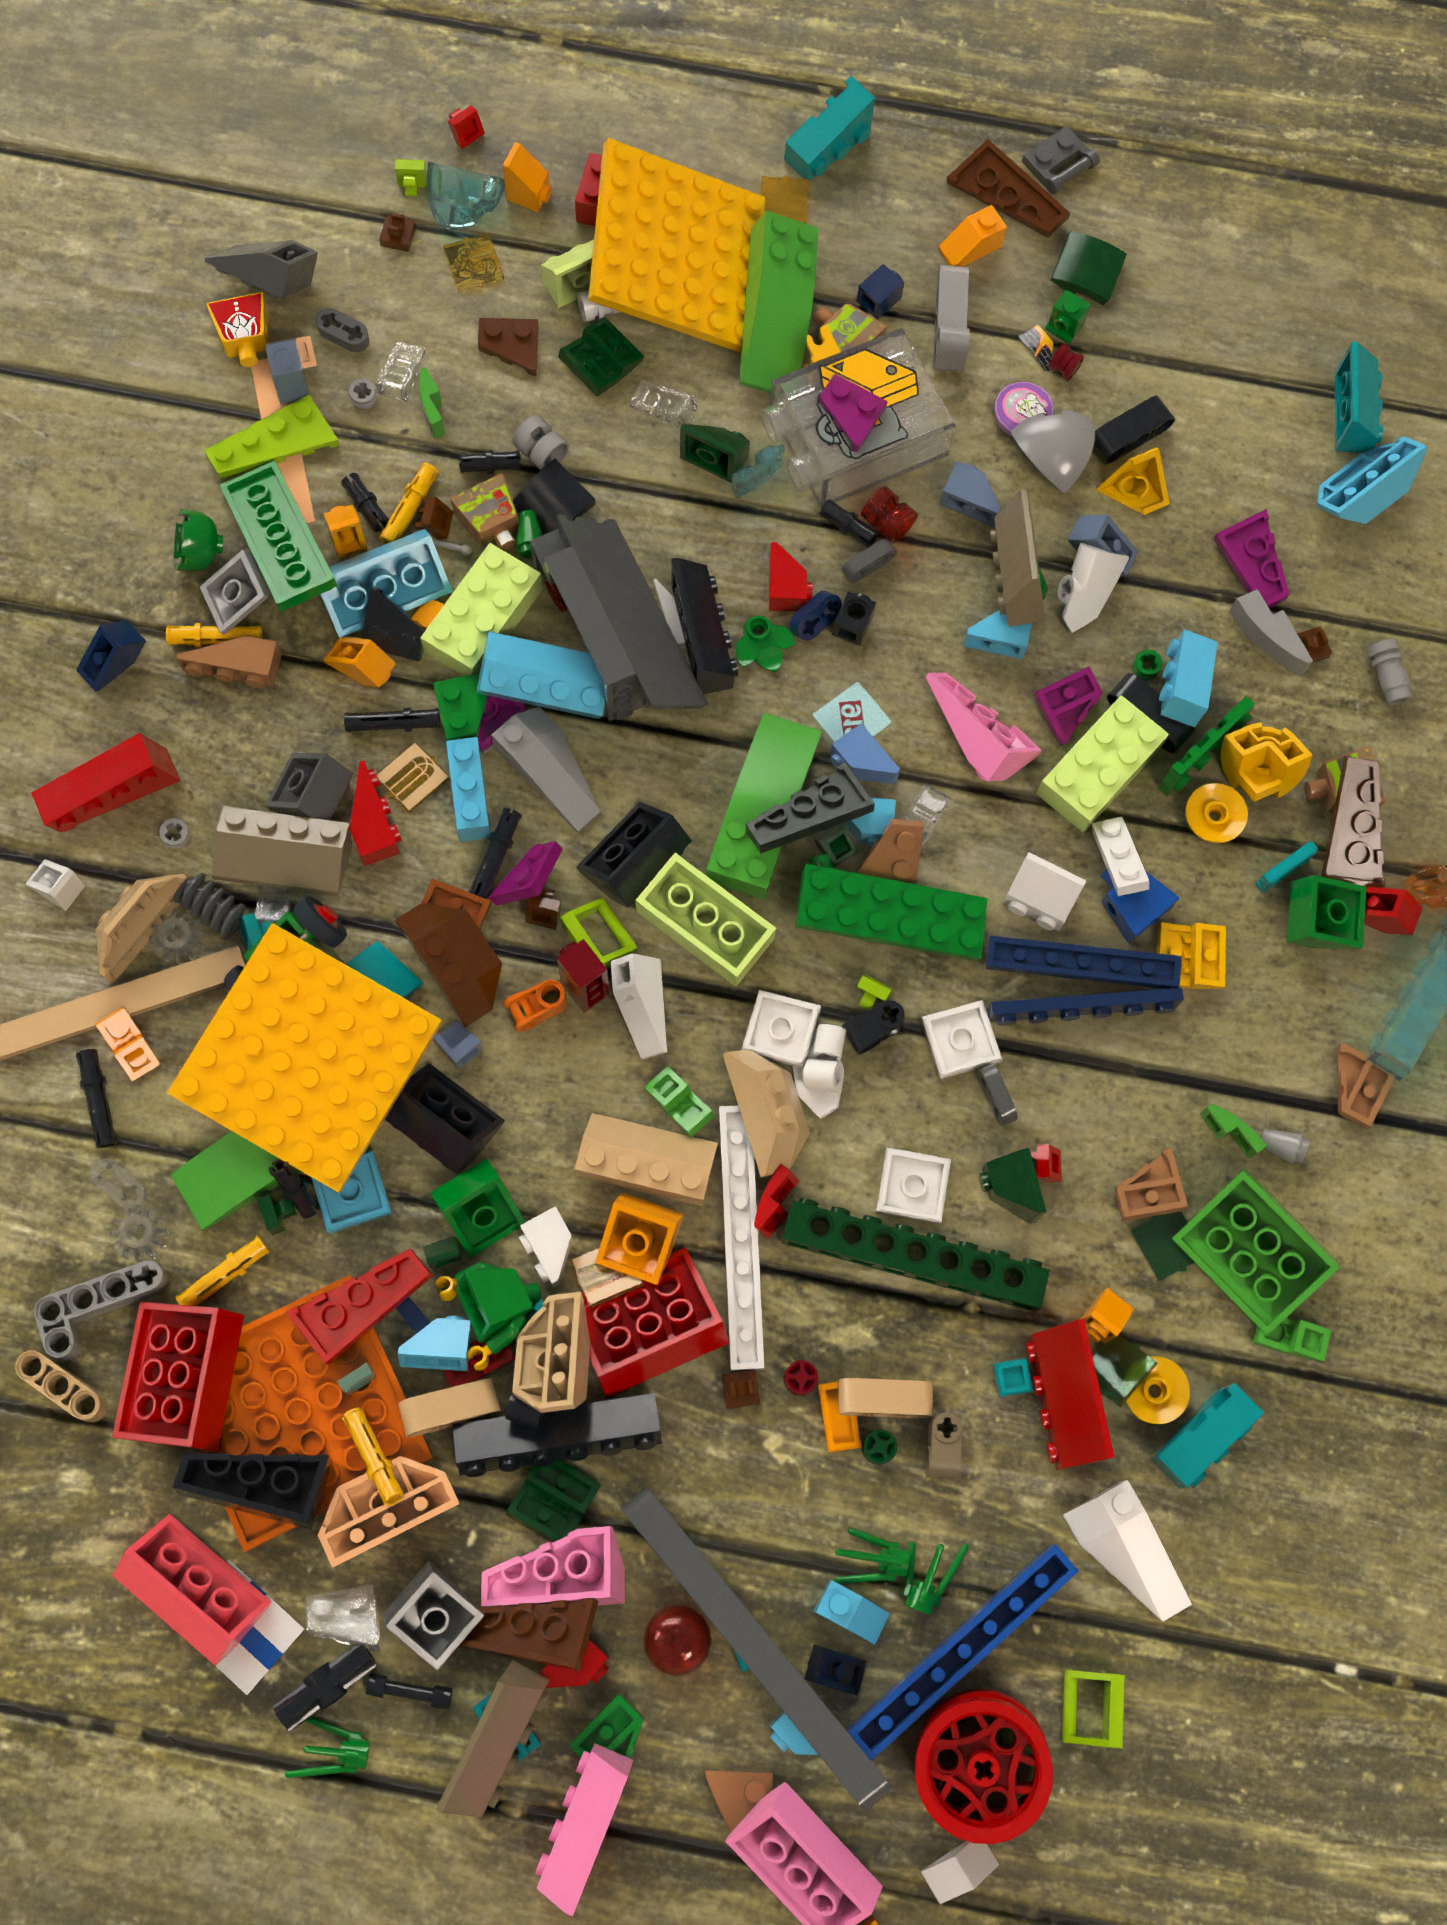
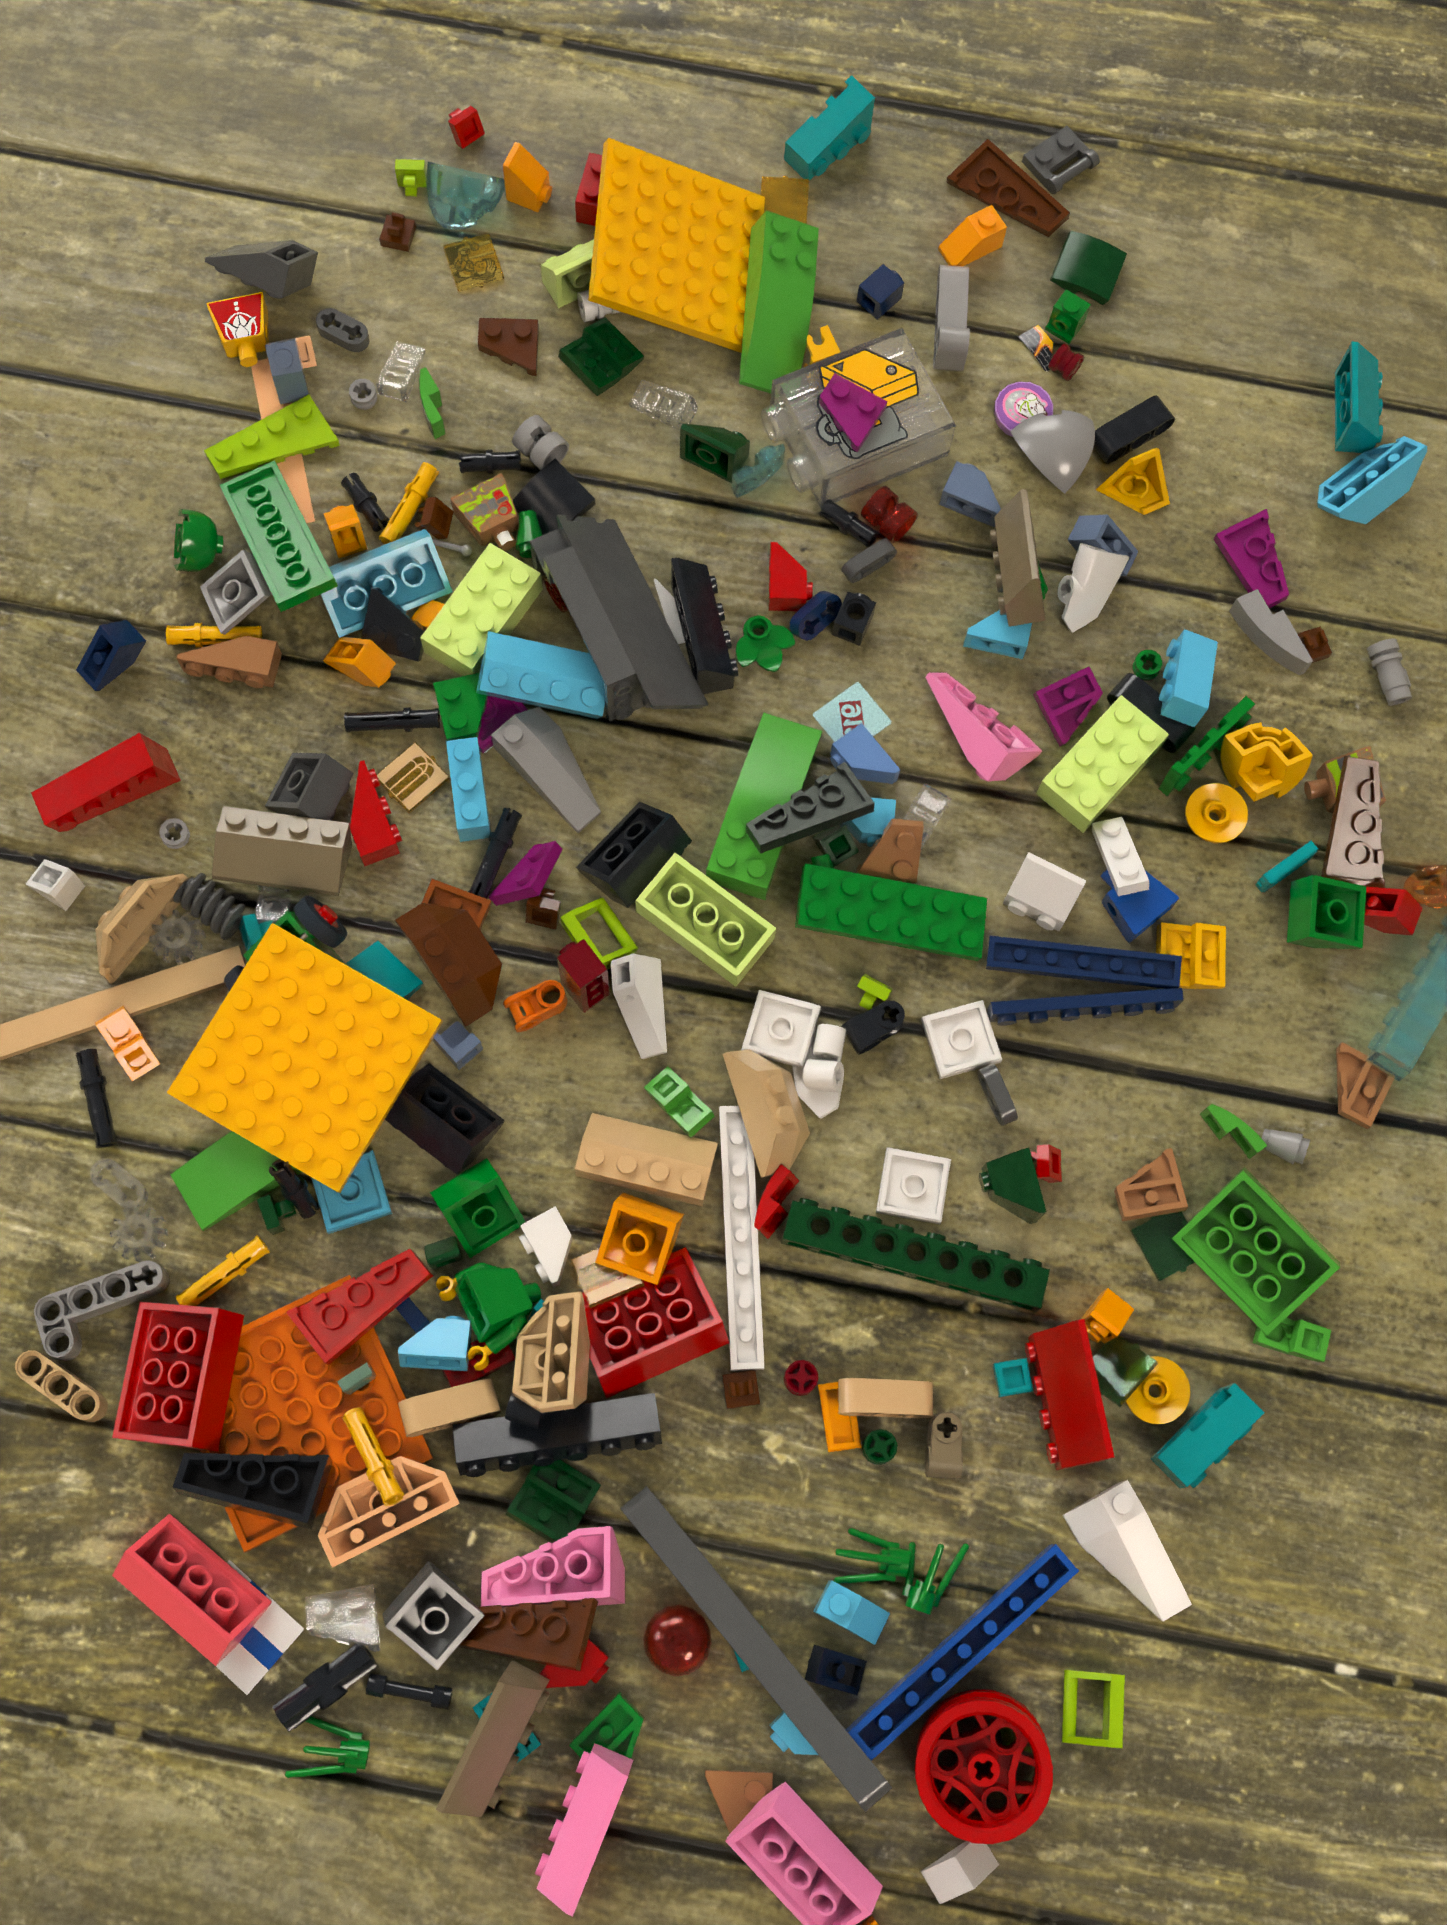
(849, 326): torso -> none

